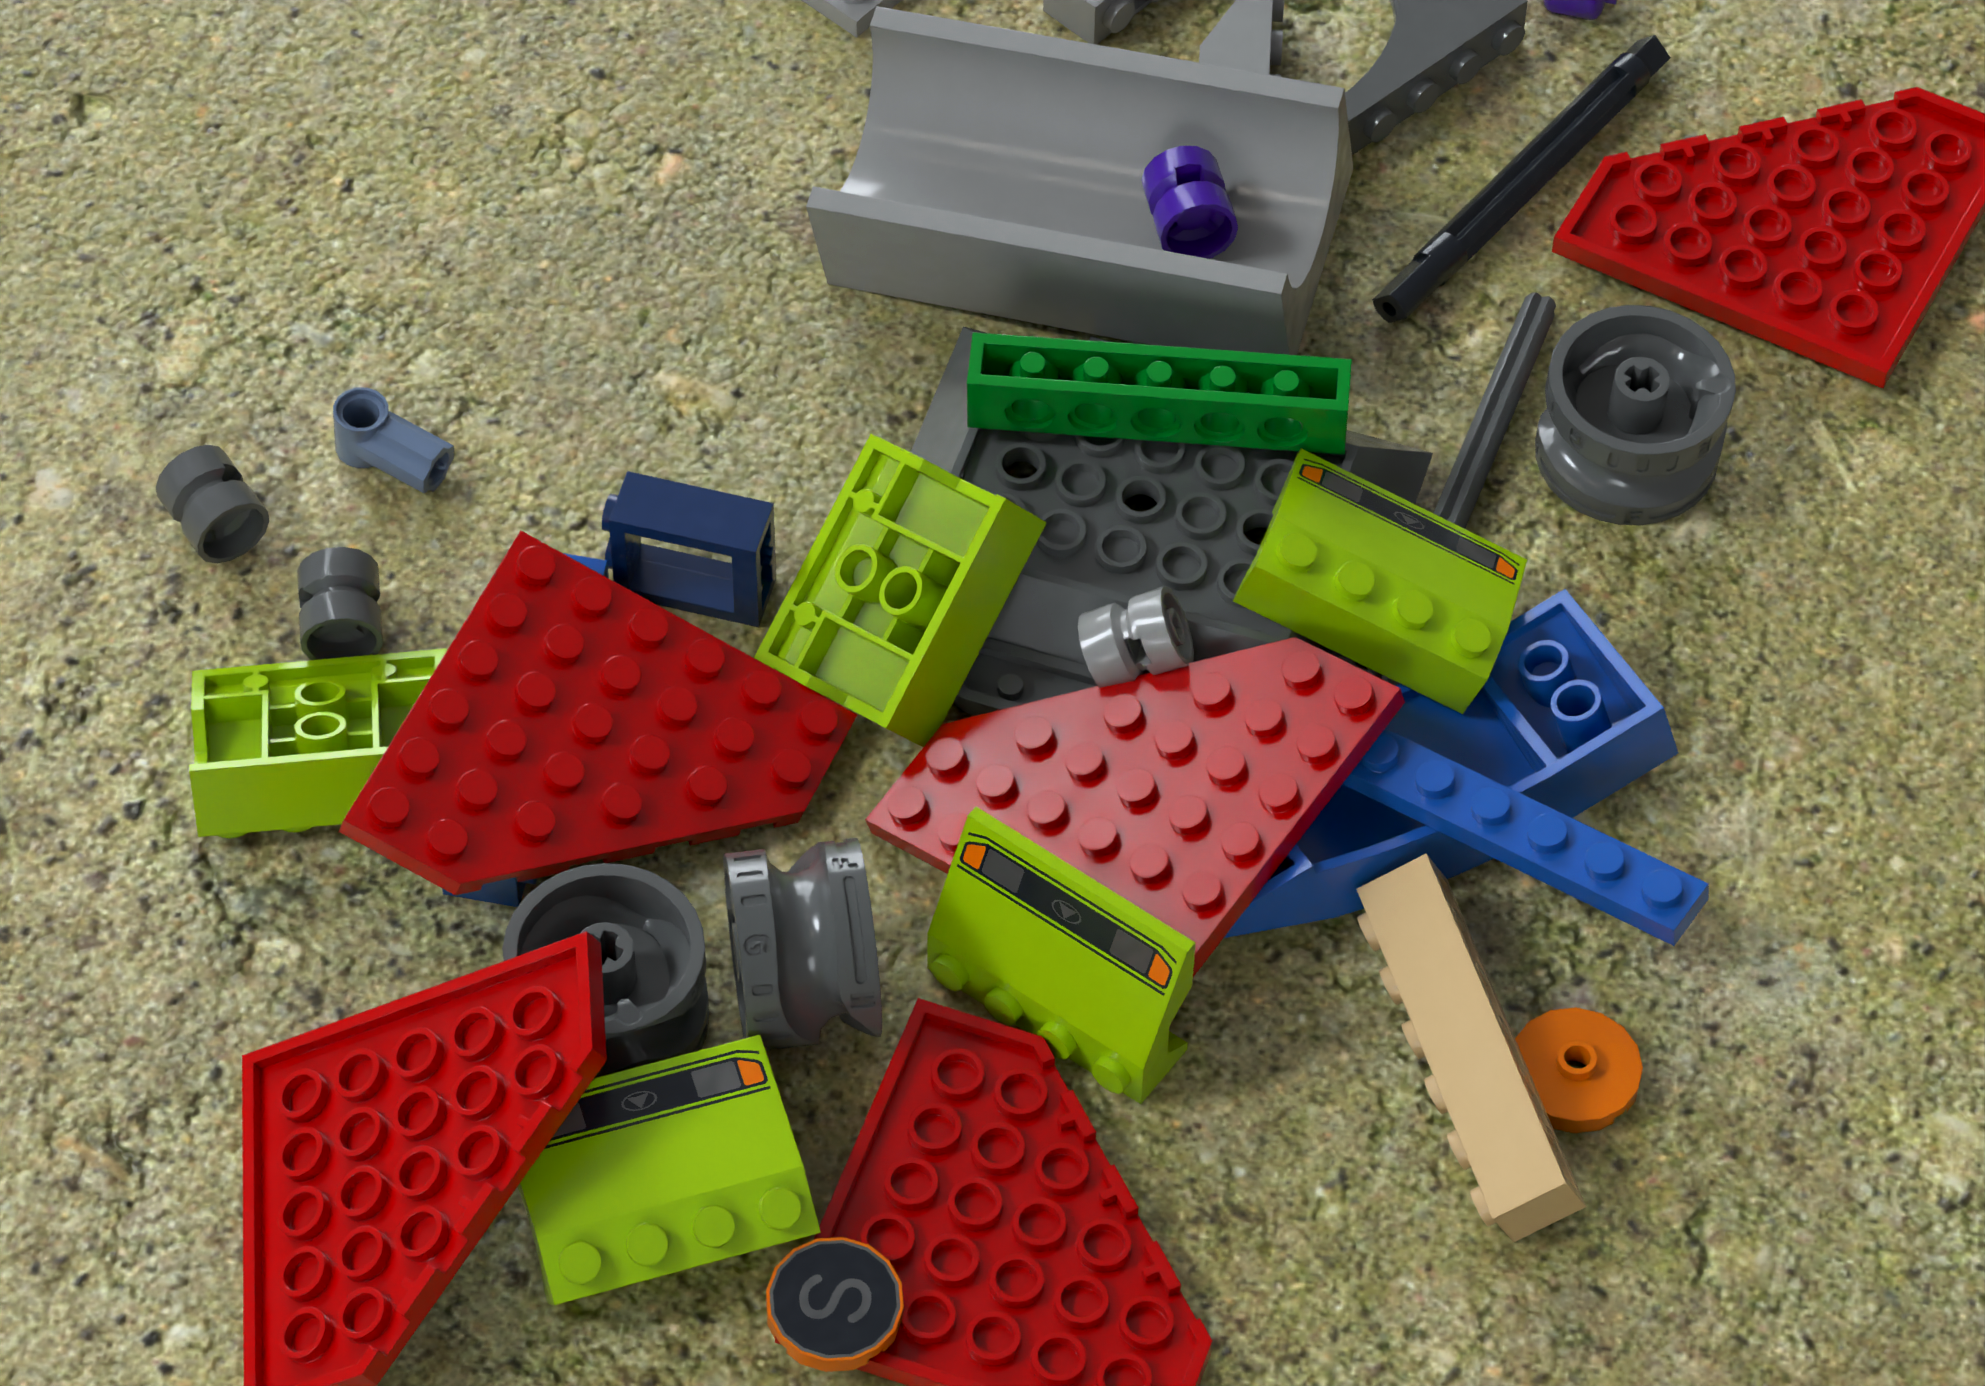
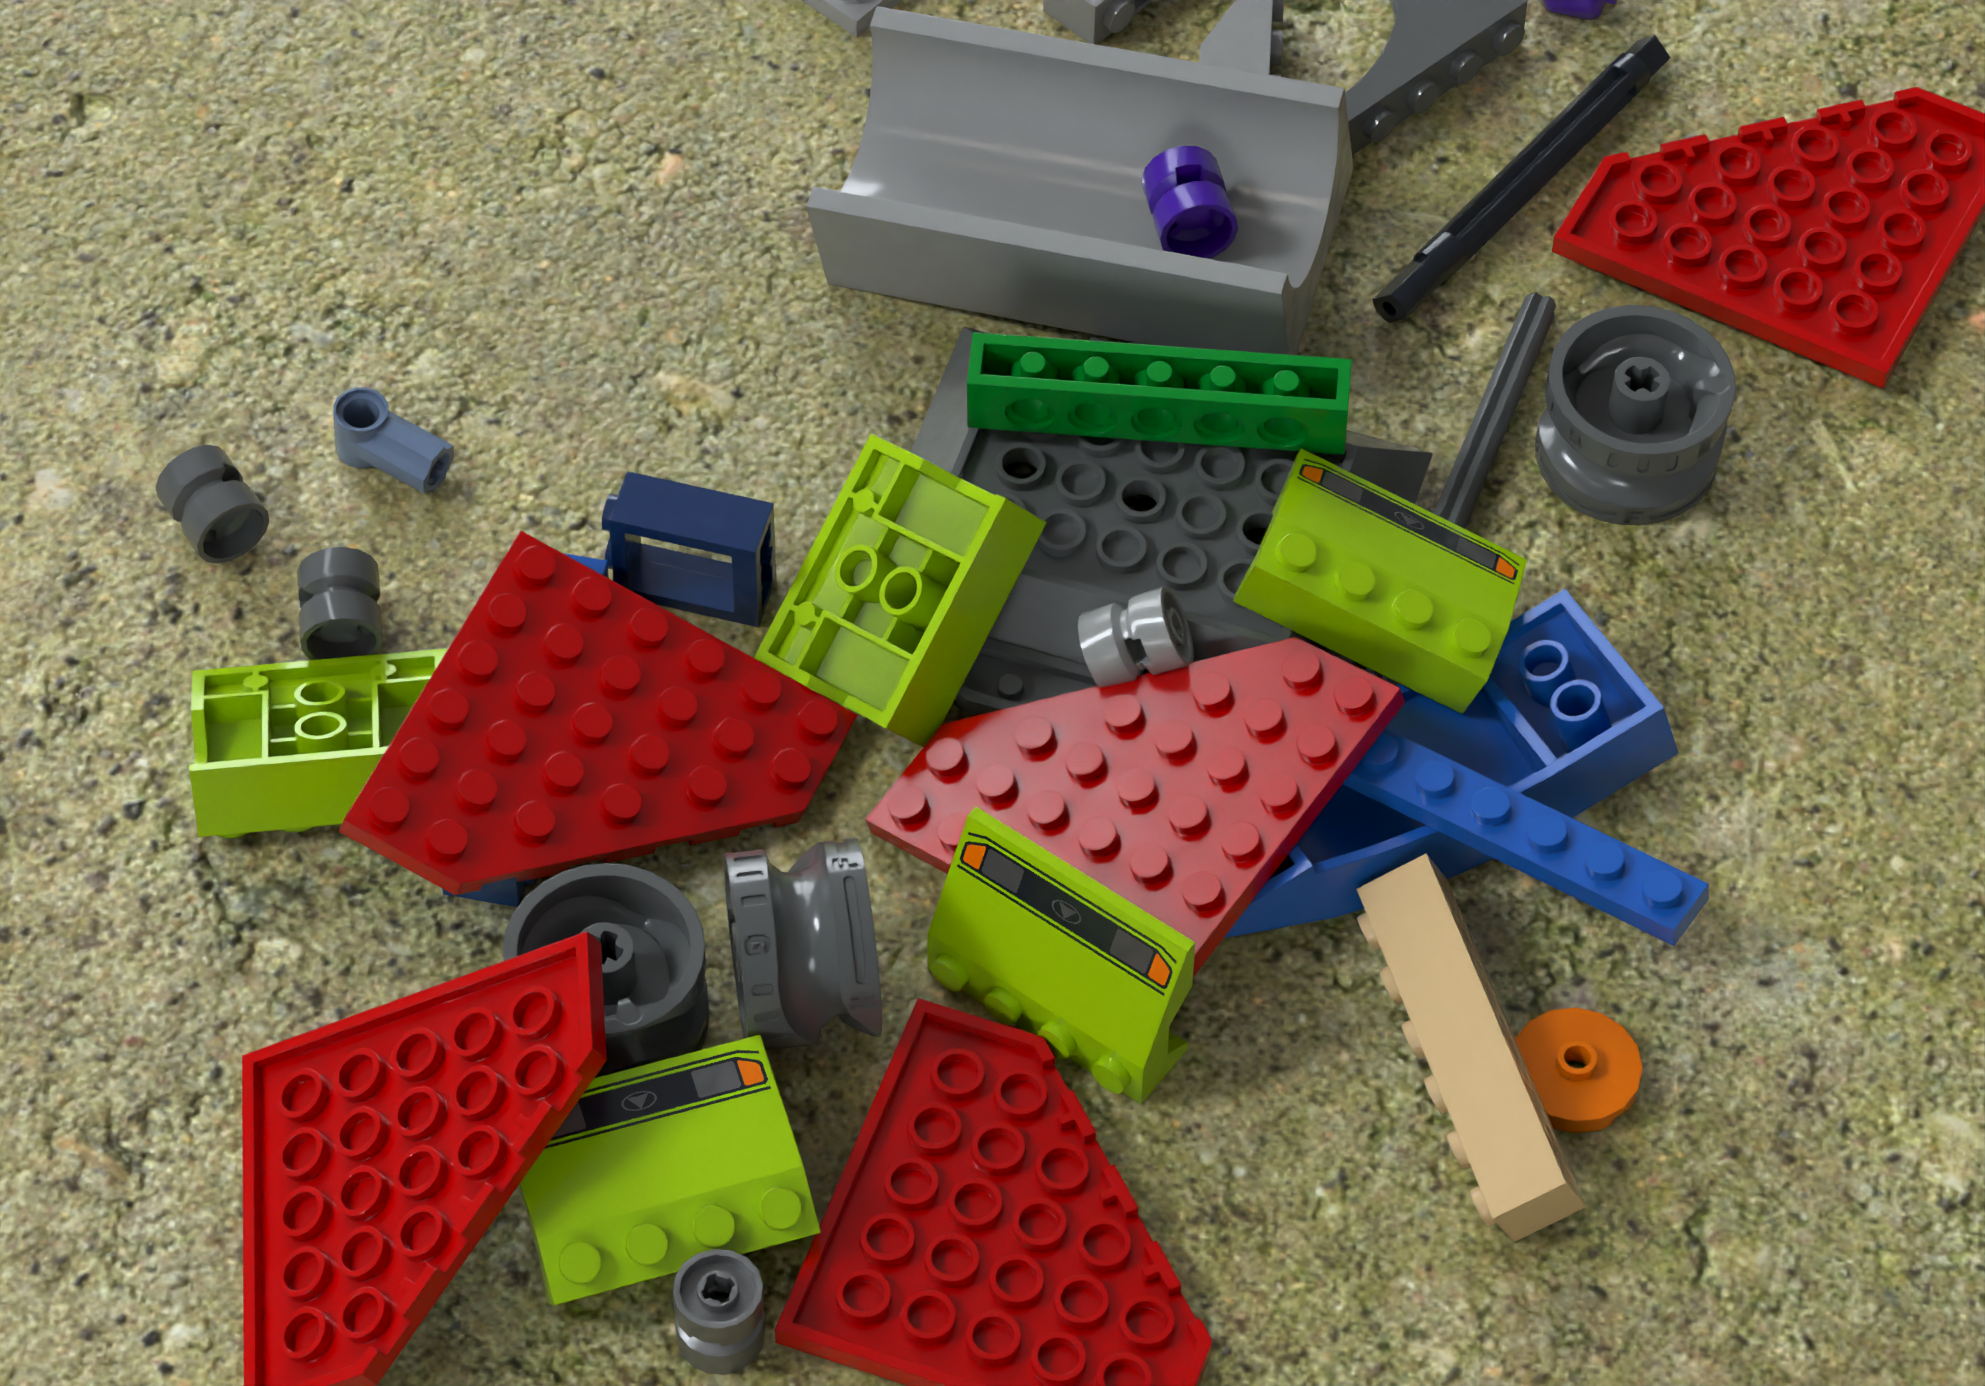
(719, 1311): none -> flat silver wheel
(834, 1304): black tile -> none

